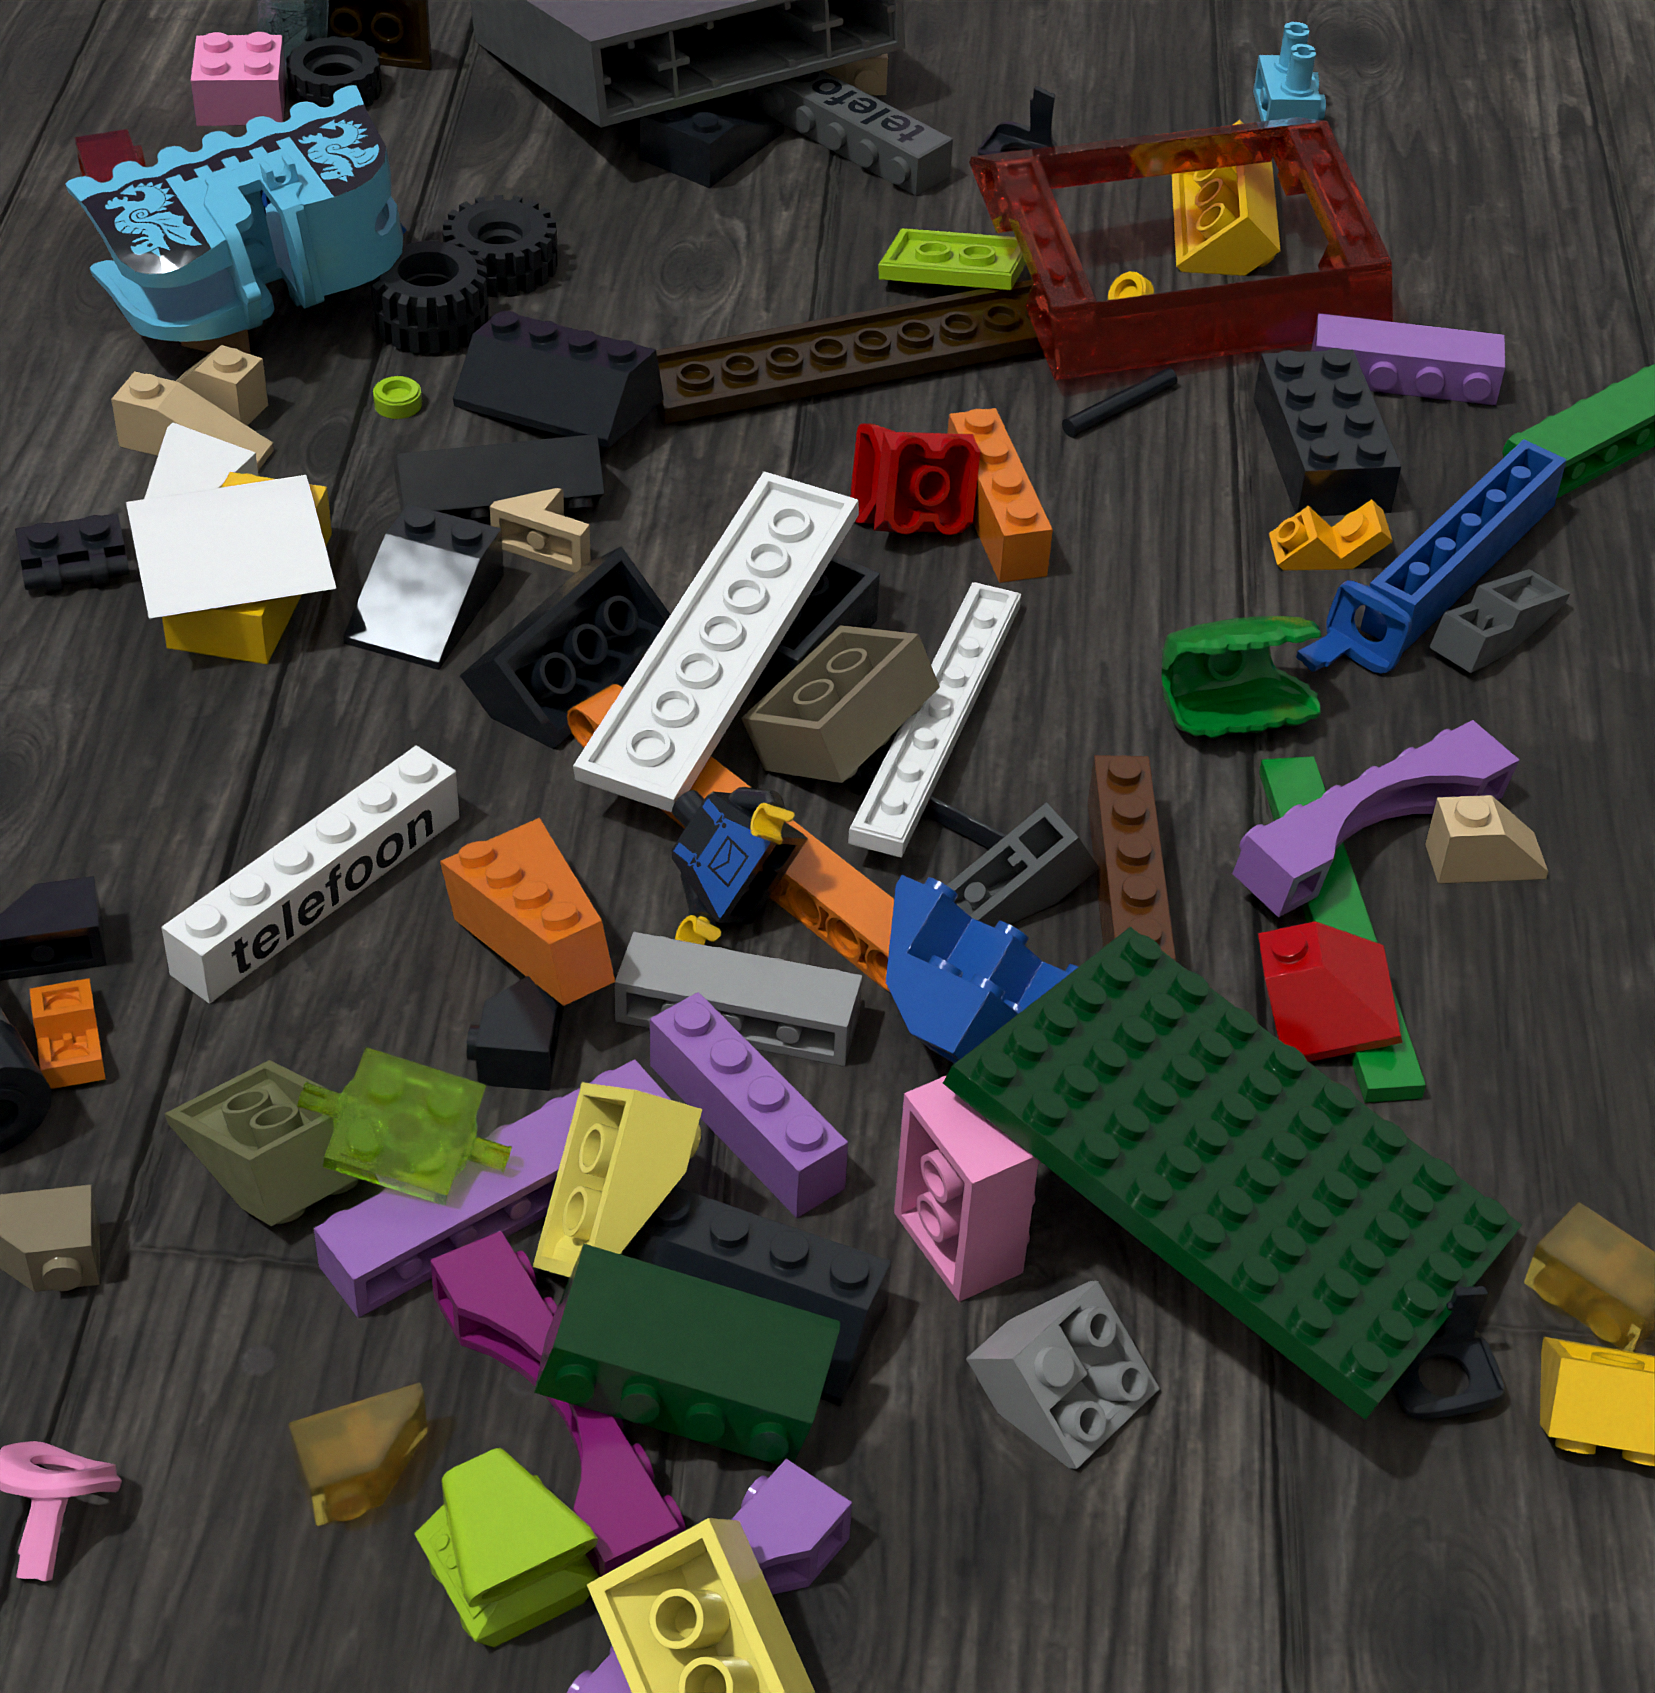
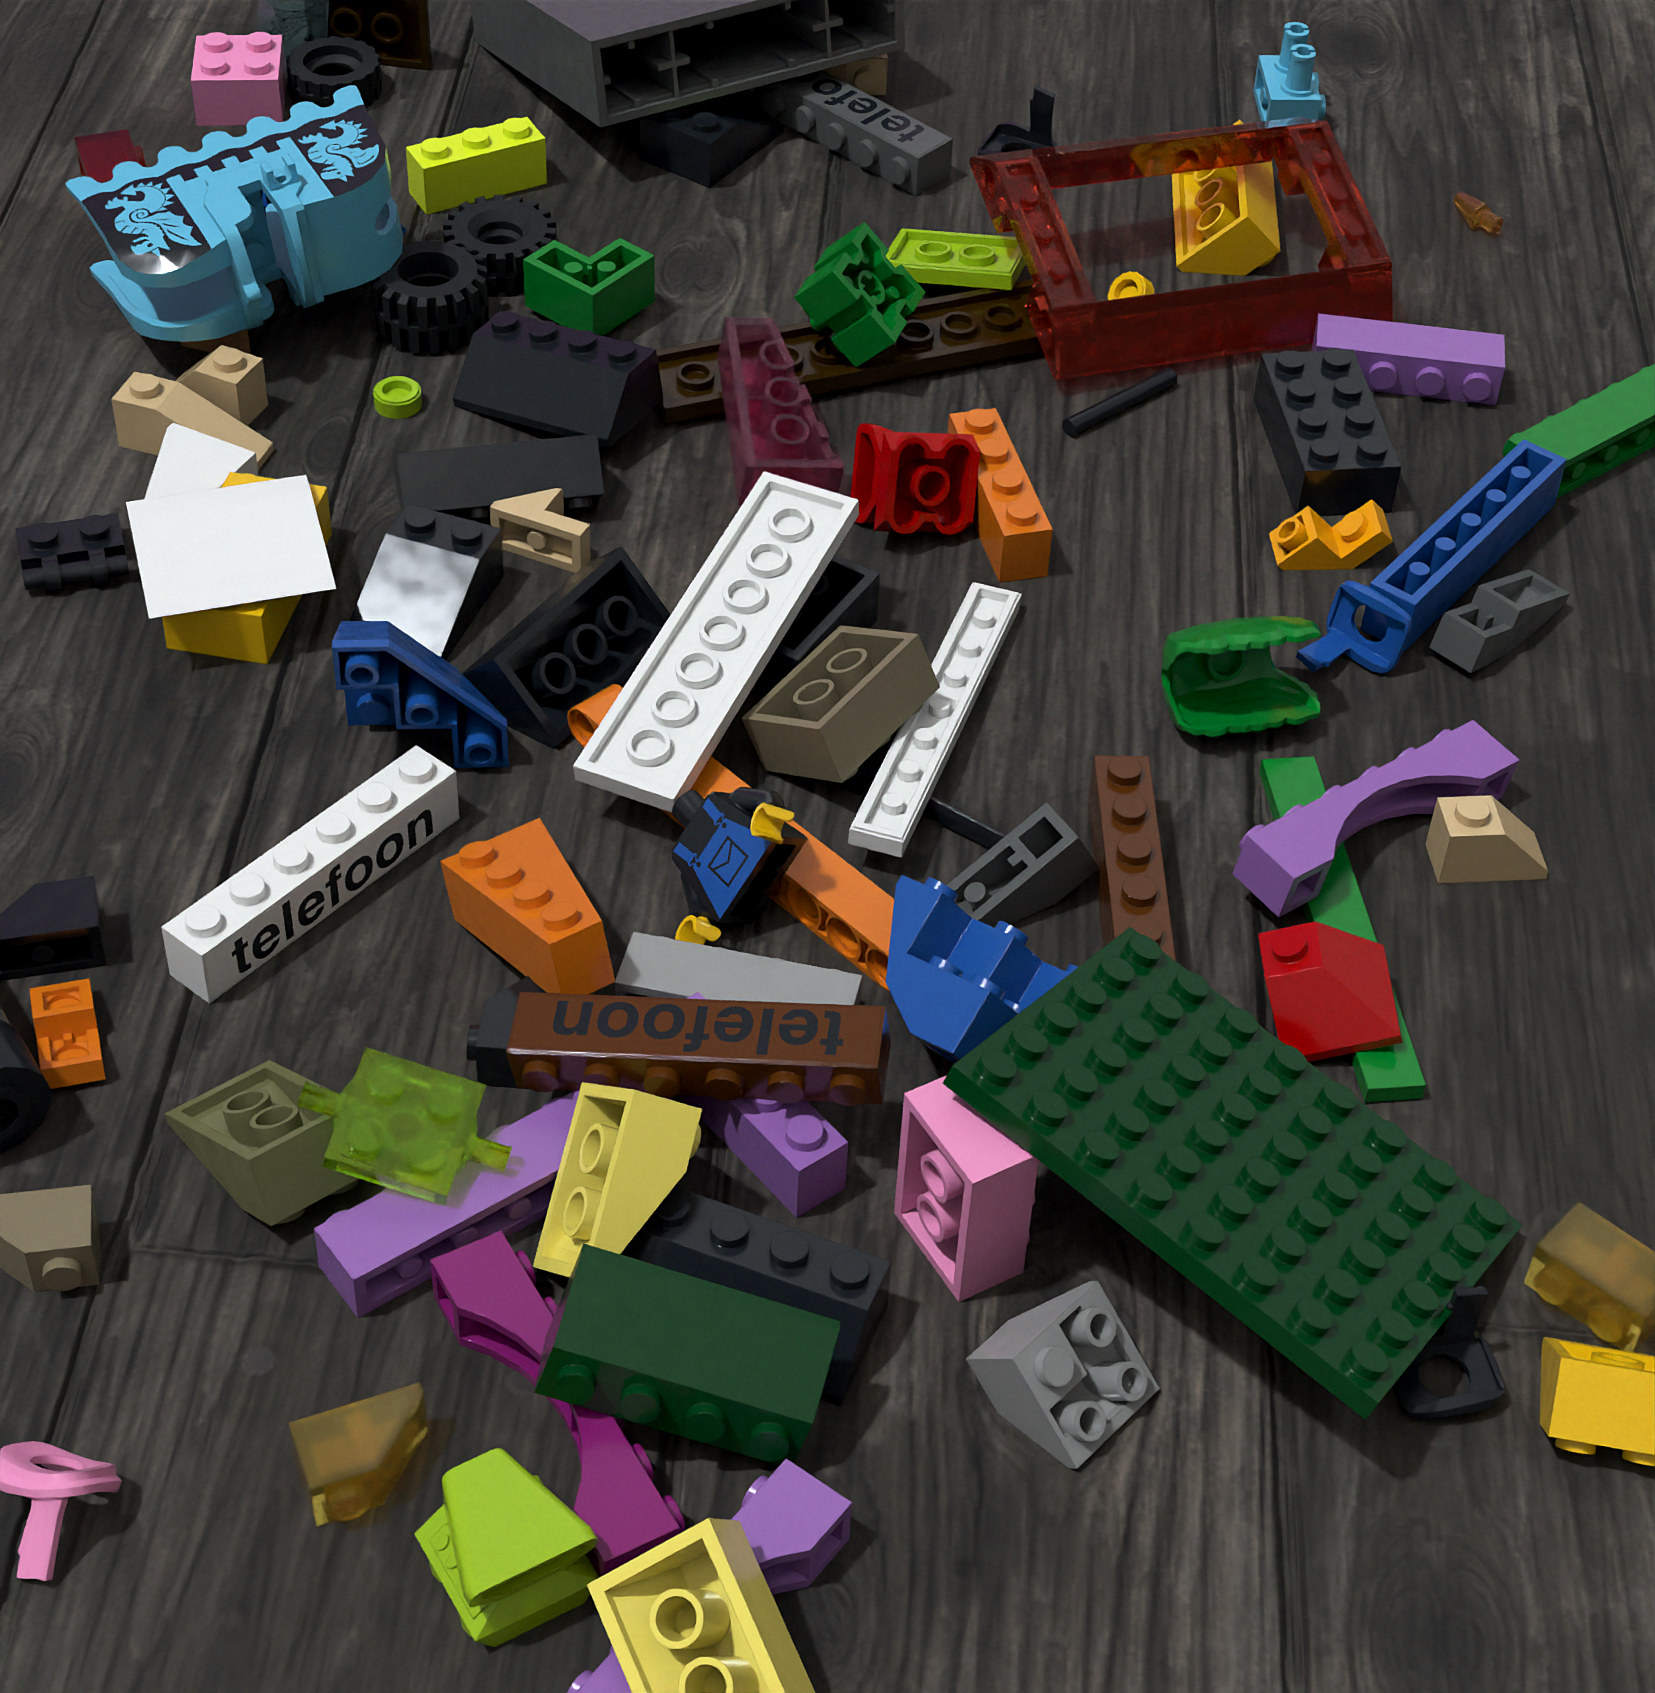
(405, 684): none -> blue brick
(476, 164): none -> neon yellow brick
(592, 290): none -> green brick
(701, 1047): none -> reddish brown brick
(770, 411): none -> clear pink wedge
(859, 295): none -> green brick
(1477, 213): none -> clear orange bar

